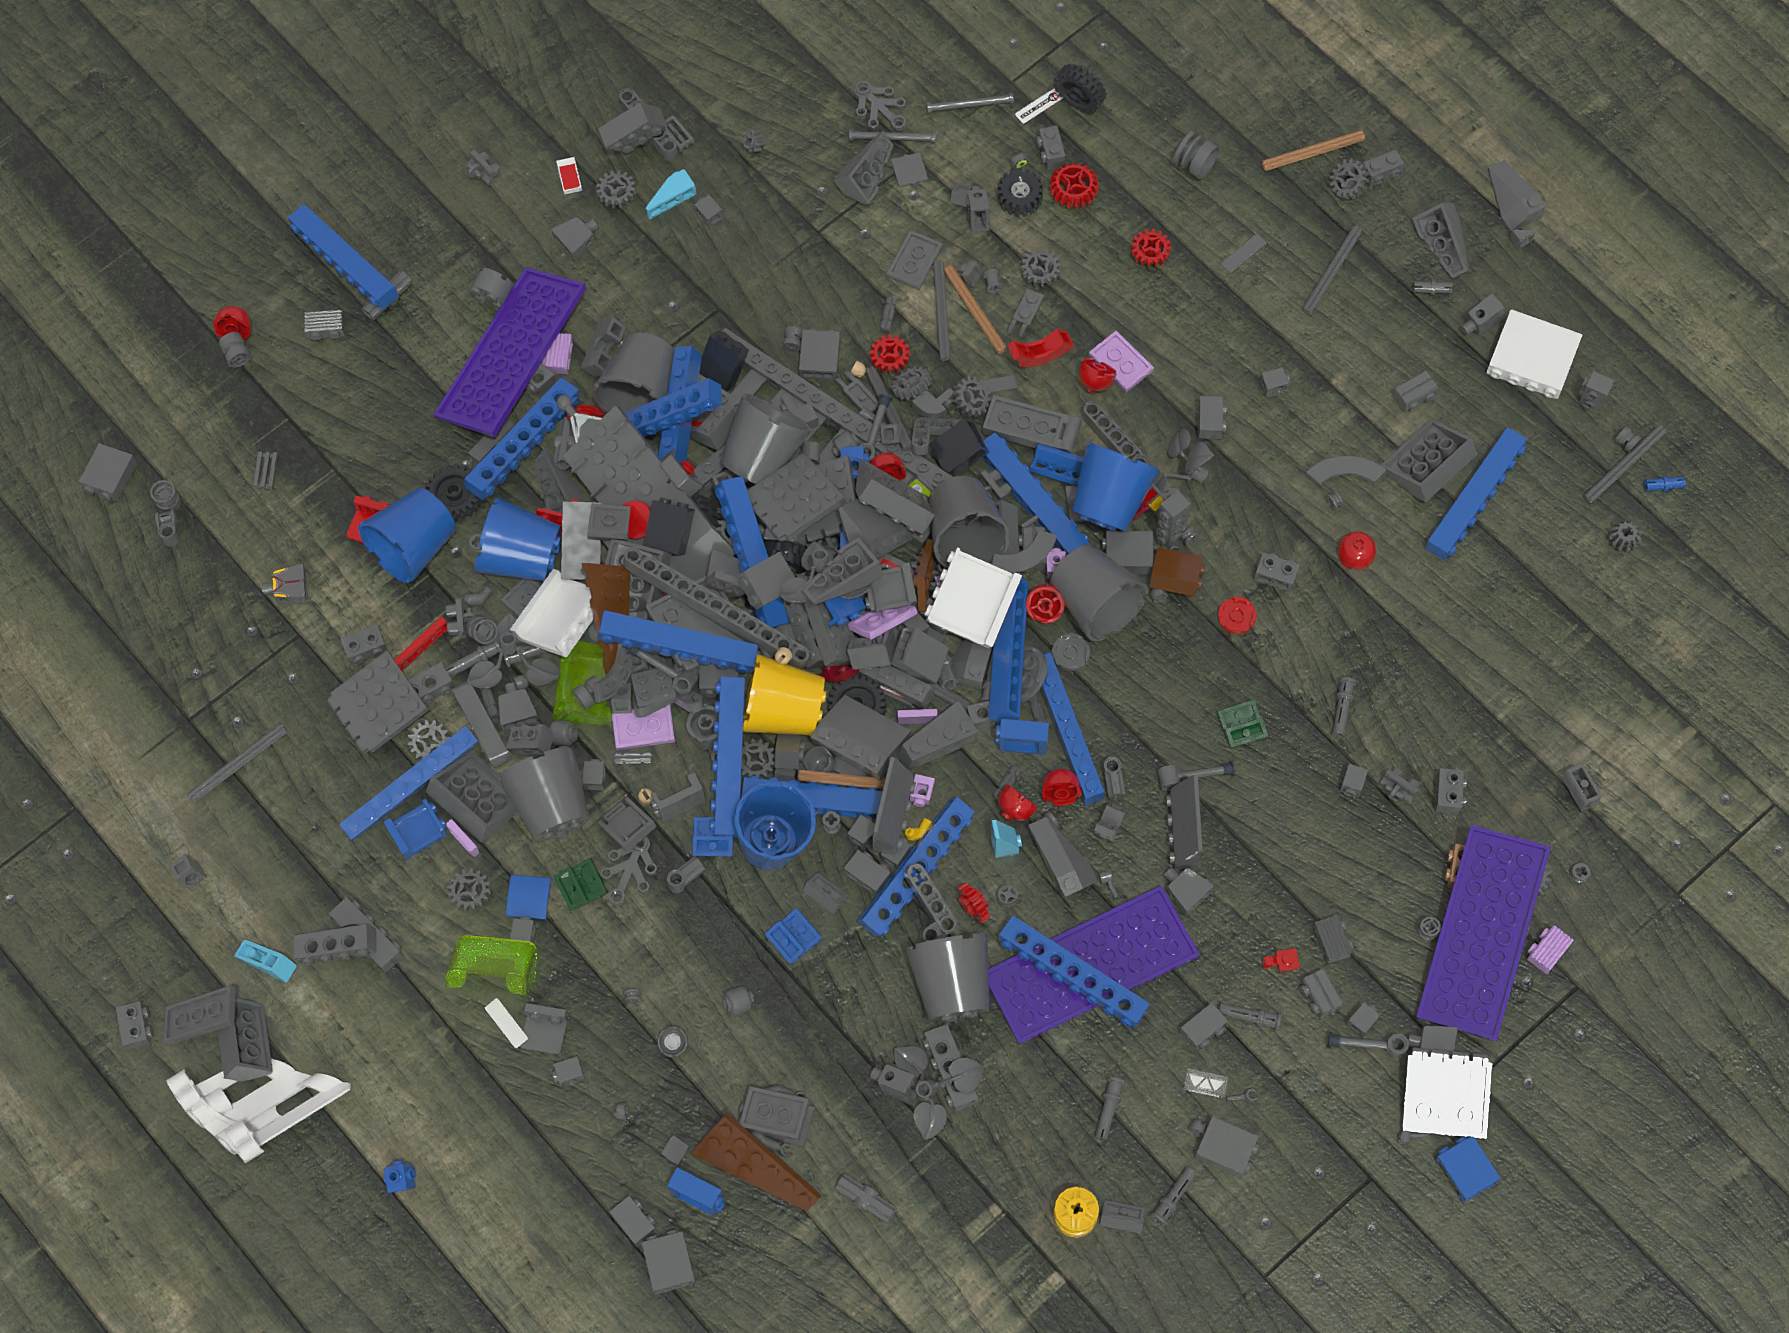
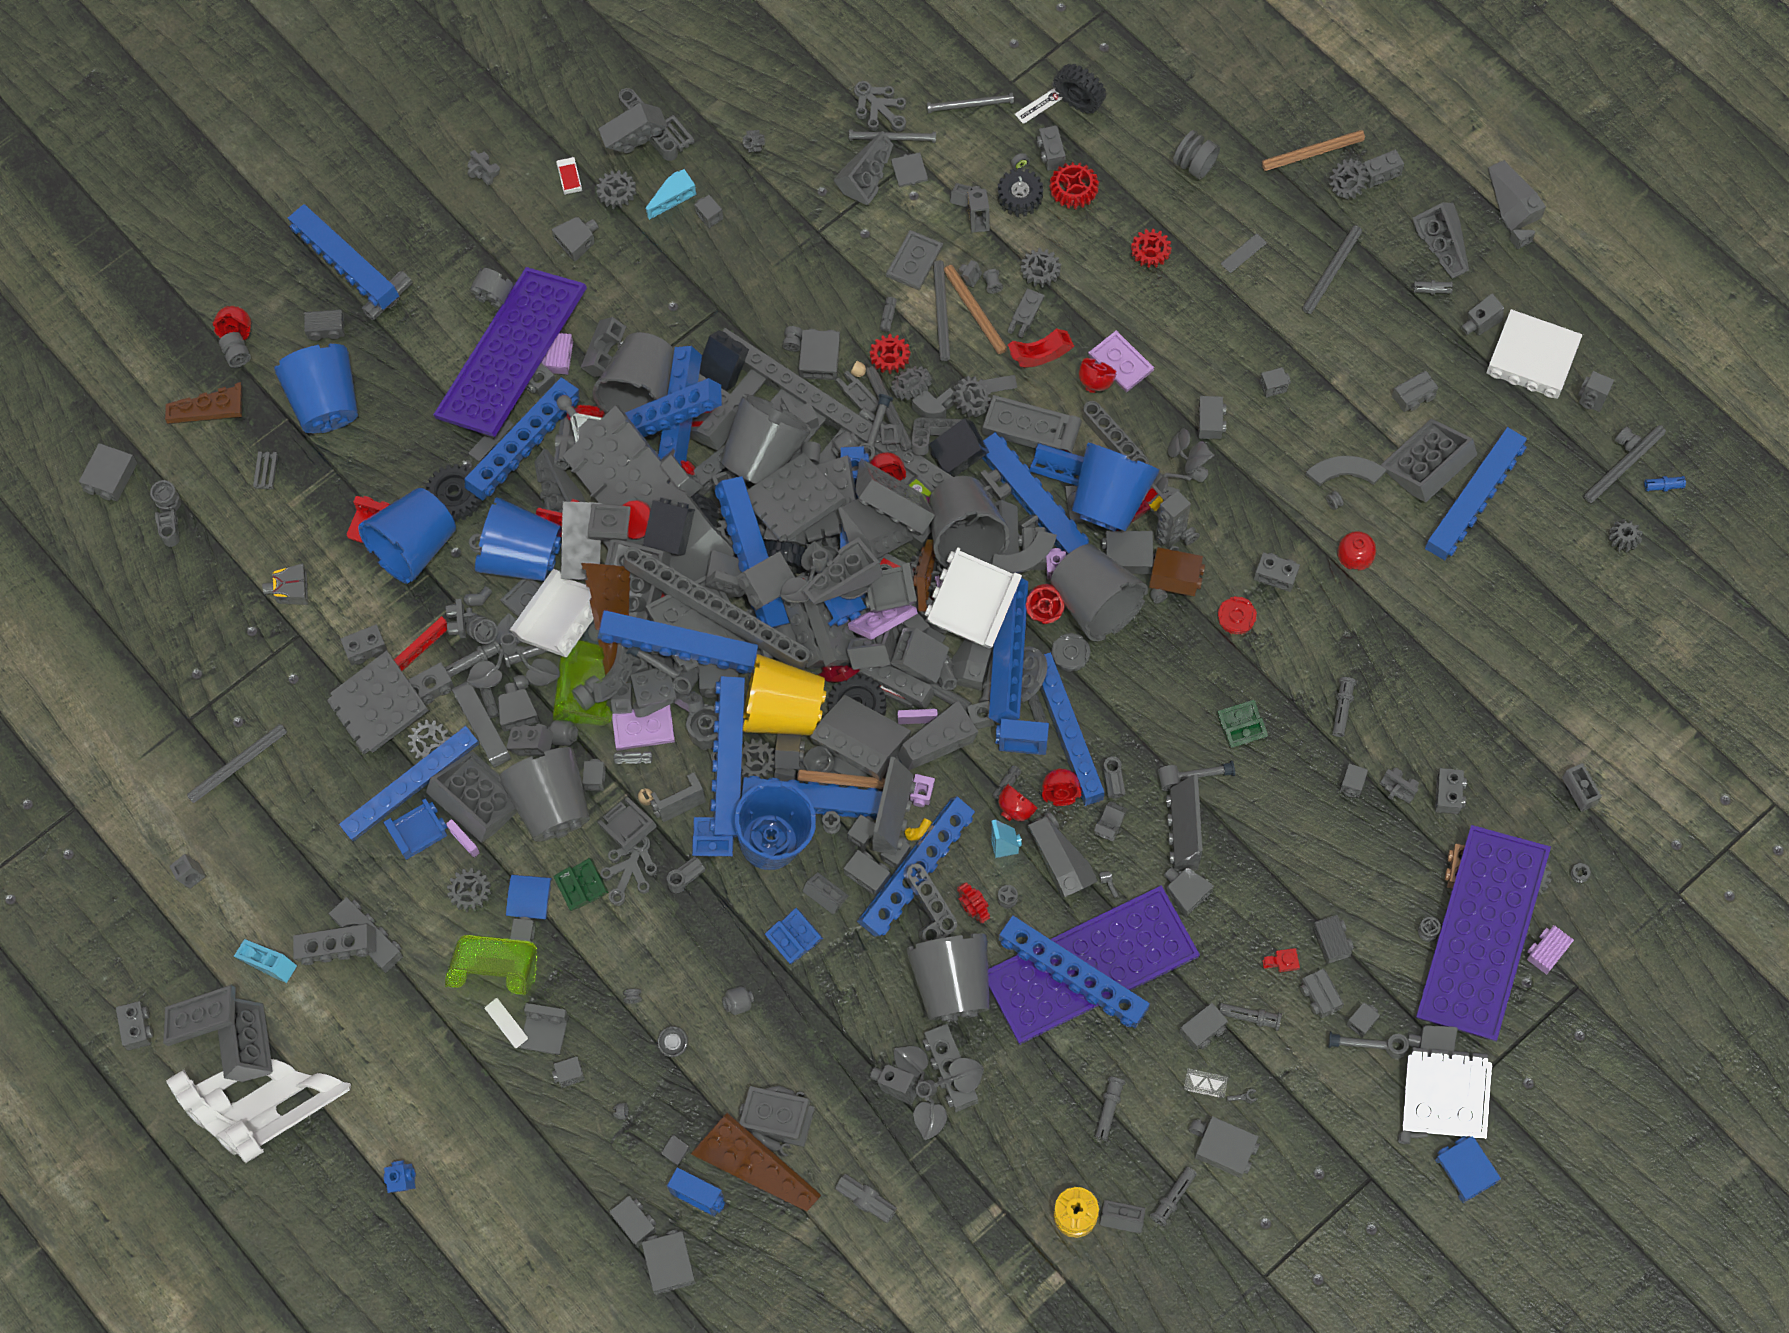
(216, 405): none -> reddish brown wing
(319, 387): none -> blue cone
(786, 652): tan hinge -> none

